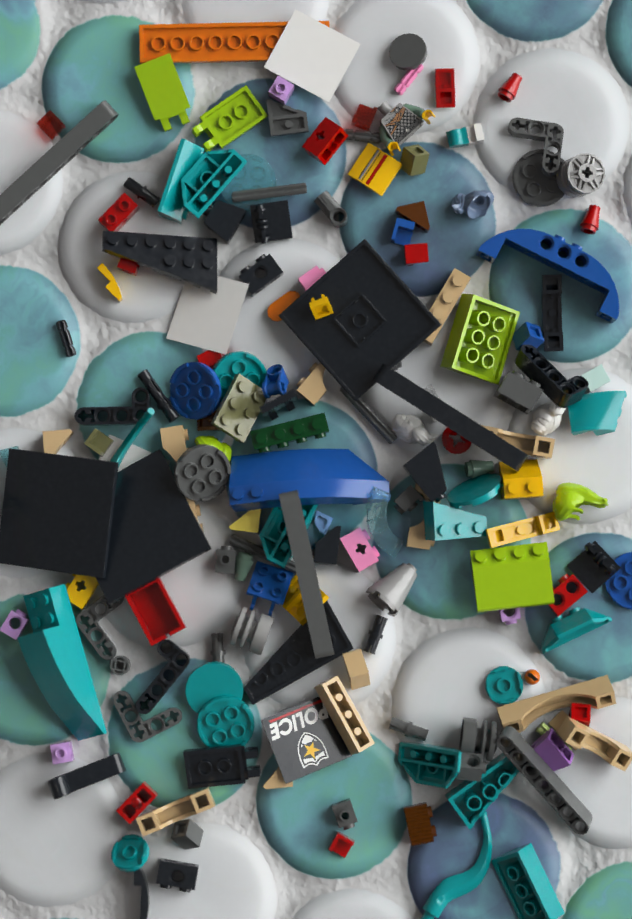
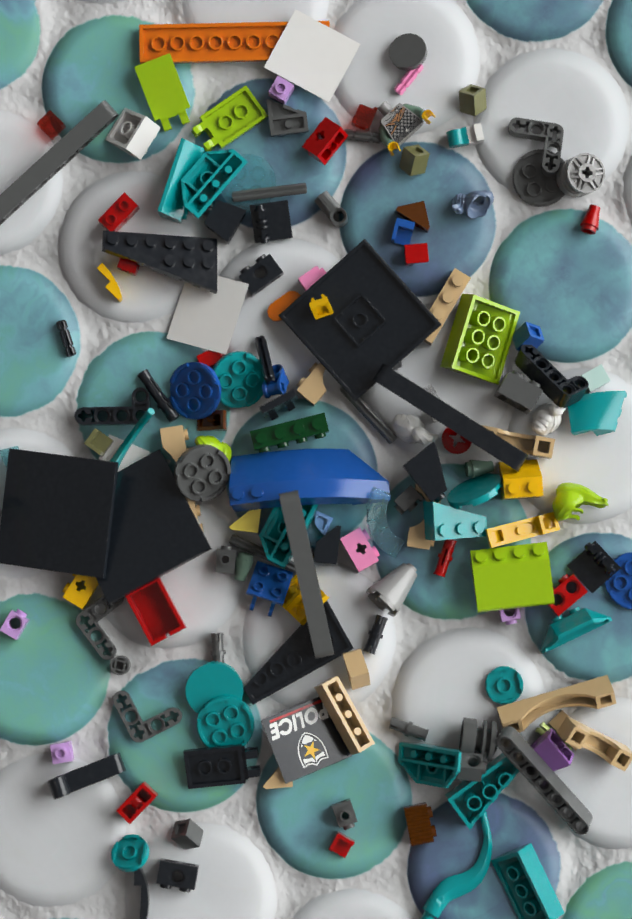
(54, 440): tan slope -> none
(59, 662): teal slope -> none
(133, 133): none -> white slope
(141, 192): black axle -> none
(160, 679): black beam -> none
(175, 811): tan arch -> none
(239, 408): olive plate -> none
(251, 630): light grey wheel -> none
(264, 357): none -> black axle
(375, 169): yellow slope -> none
(441, 567): none -> red pin
(445, 87): red slope -> none
(472, 100): none -> olive panel
(509, 89): red cone -> none
(529, 680): orange hinge -> none
(552, 312): black slope -> none
(580, 713): red panel -> none
(591, 274): blue slope -> none

